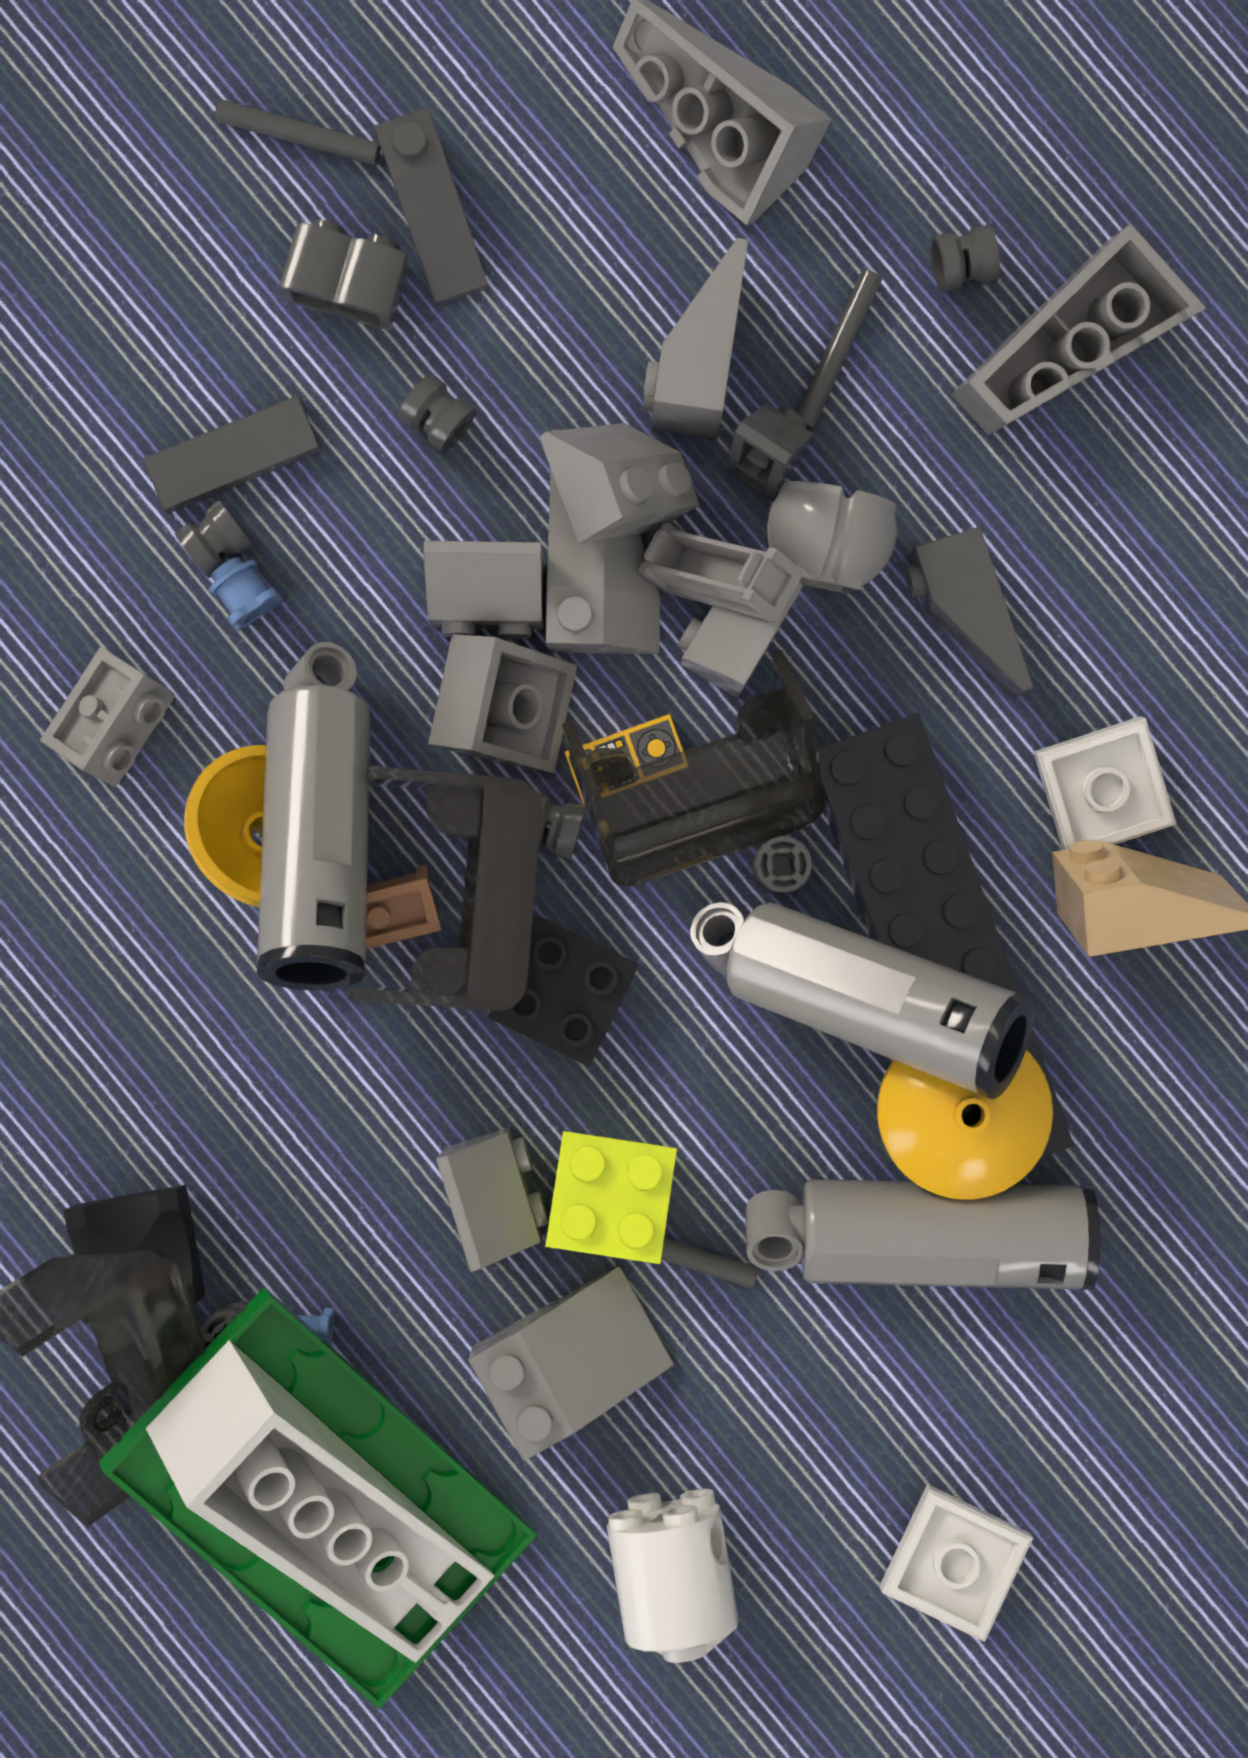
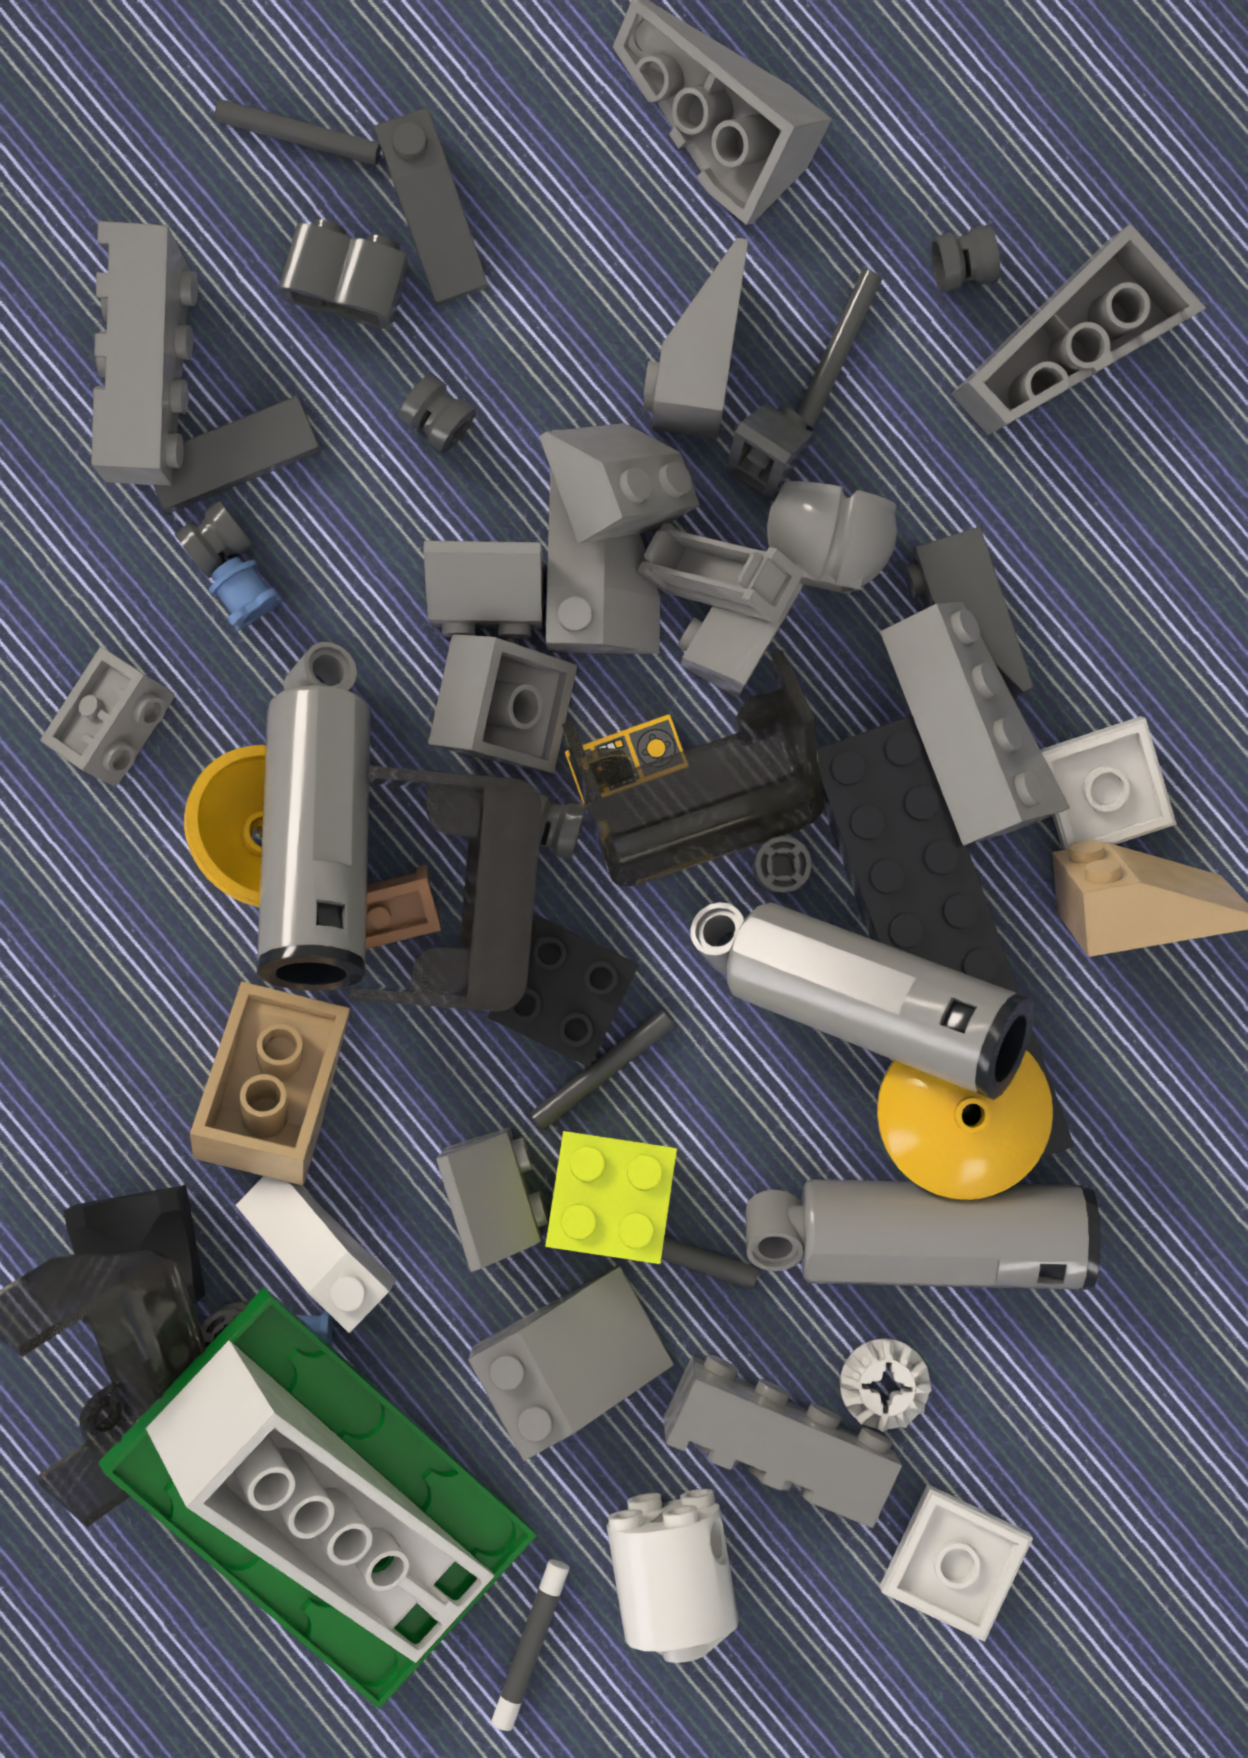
(141, 354): none -> light grey wedge
(269, 1084): none -> tan slope
(317, 1250): none -> white slope
(530, 1645): none -> dark grey bar
(602, 1069): none -> dark grey bar
(781, 1440): none -> light grey wedge
(868, 1365): none -> white gear
(970, 725): none -> light grey wedge

